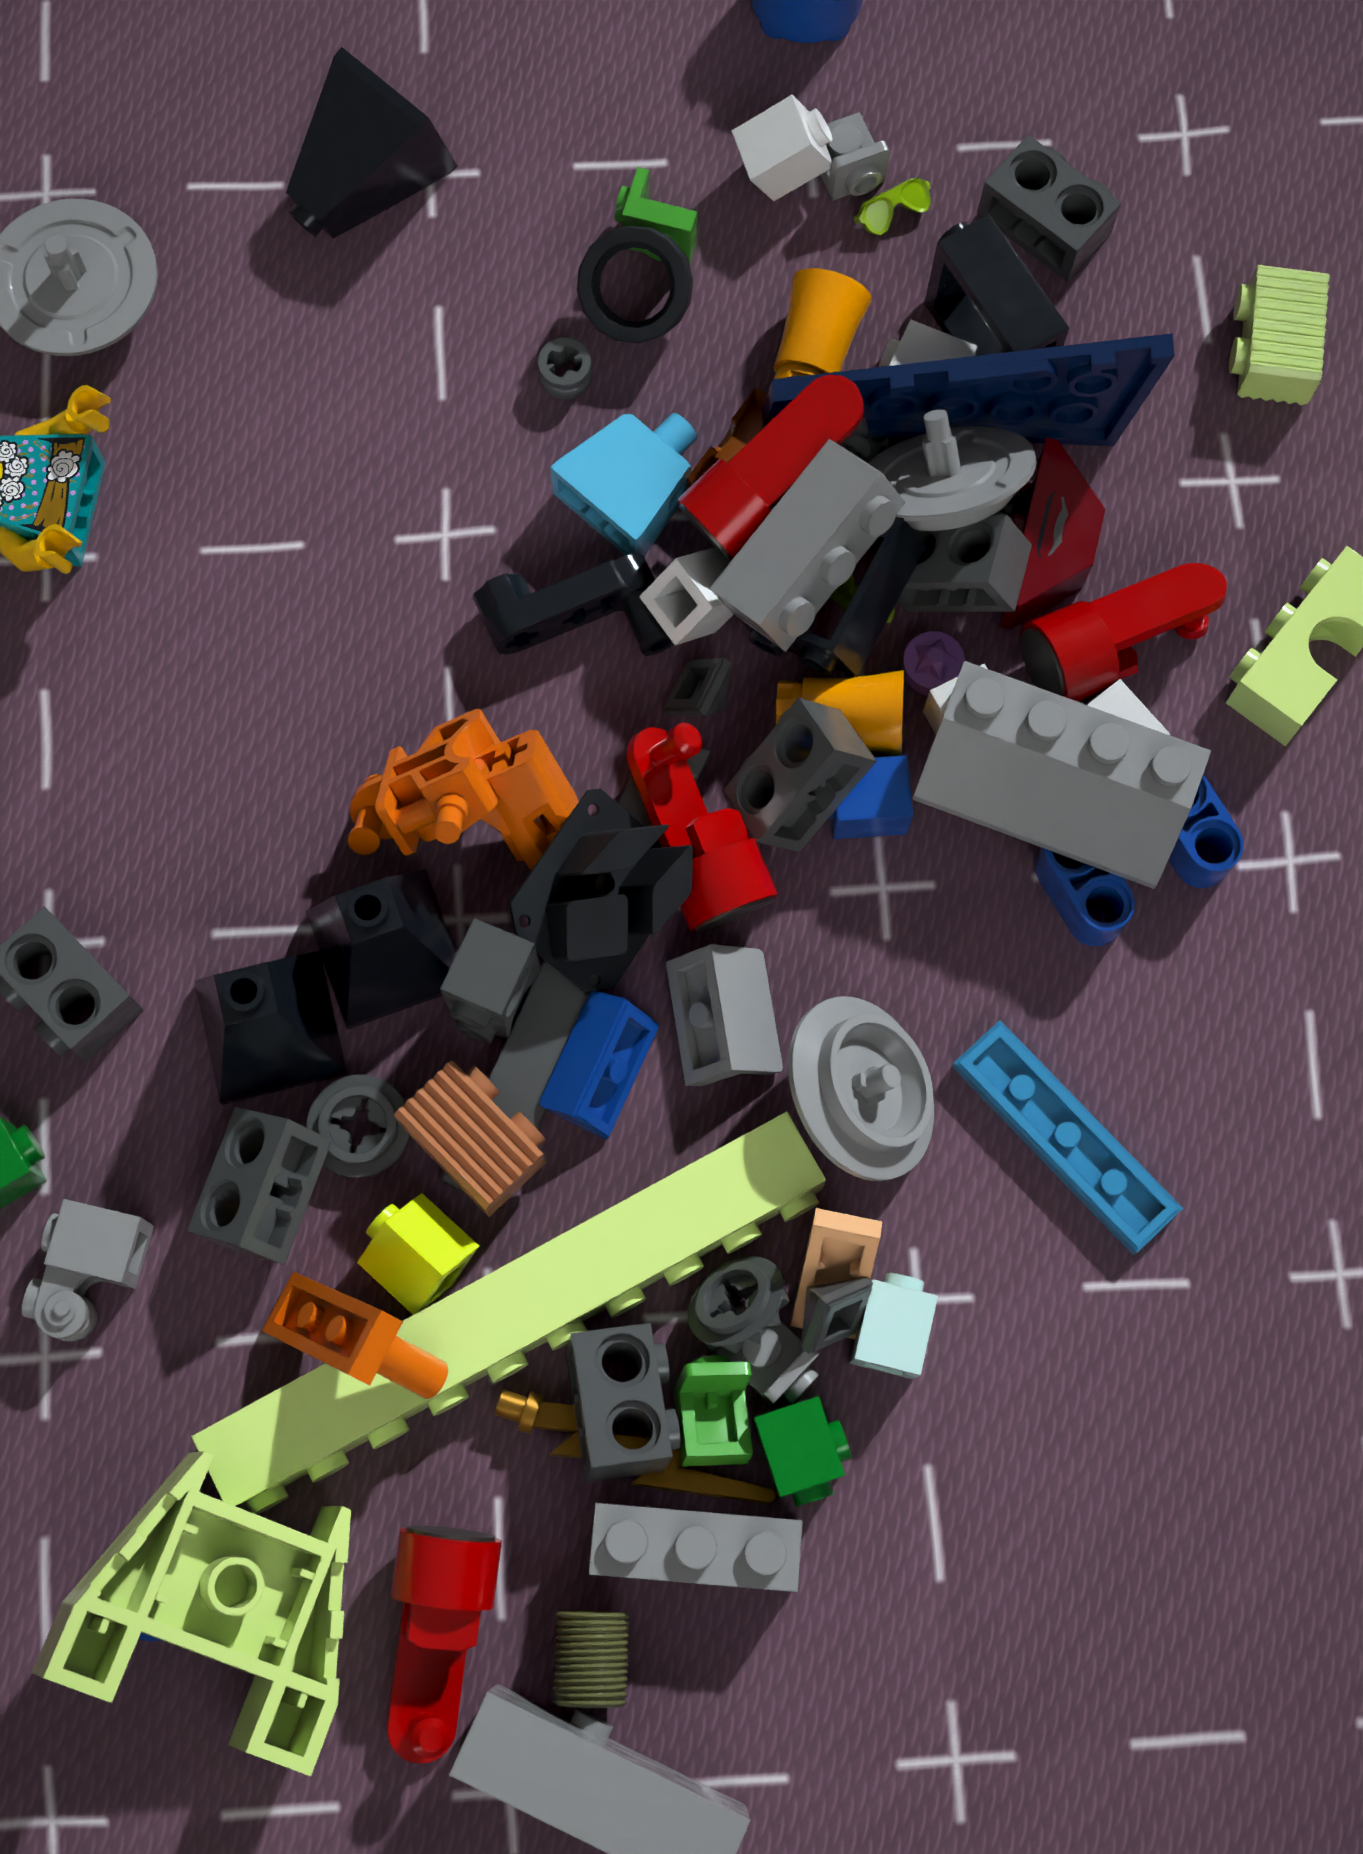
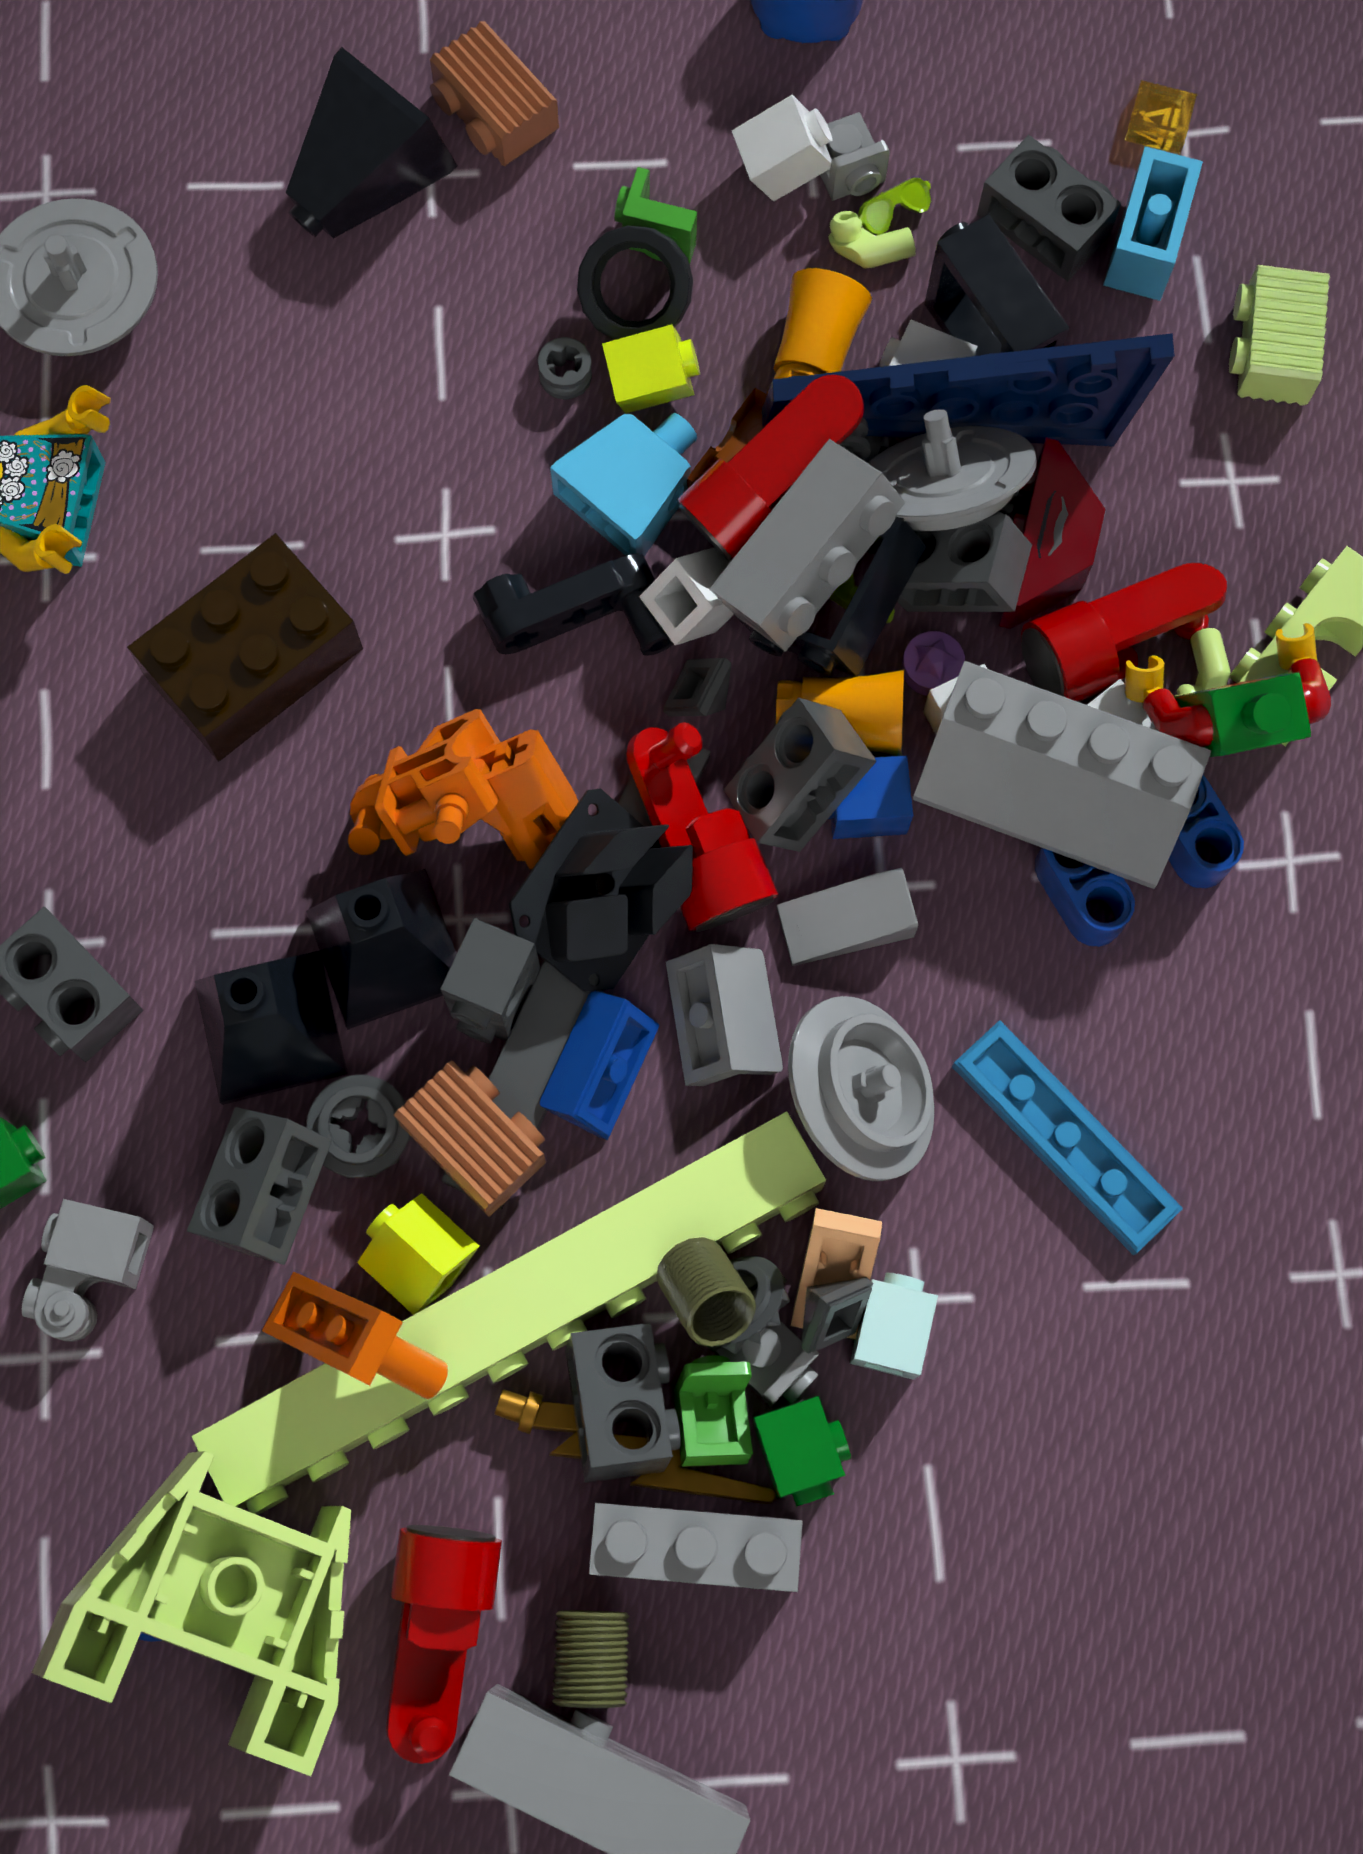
(246, 647): none -> dark brown brick
(493, 94): none -> nougat brick
(651, 368): none -> neon yellow brick
(706, 1292): none -> olive piece
(848, 917): none -> light grey slope
(865, 248): none -> yellowish green arm
(1153, 223): none -> medium azure brick
(1160, 117): none -> clear yellow tile
(1210, 661): none -> yellowish green arm
(1242, 713): none -> torso

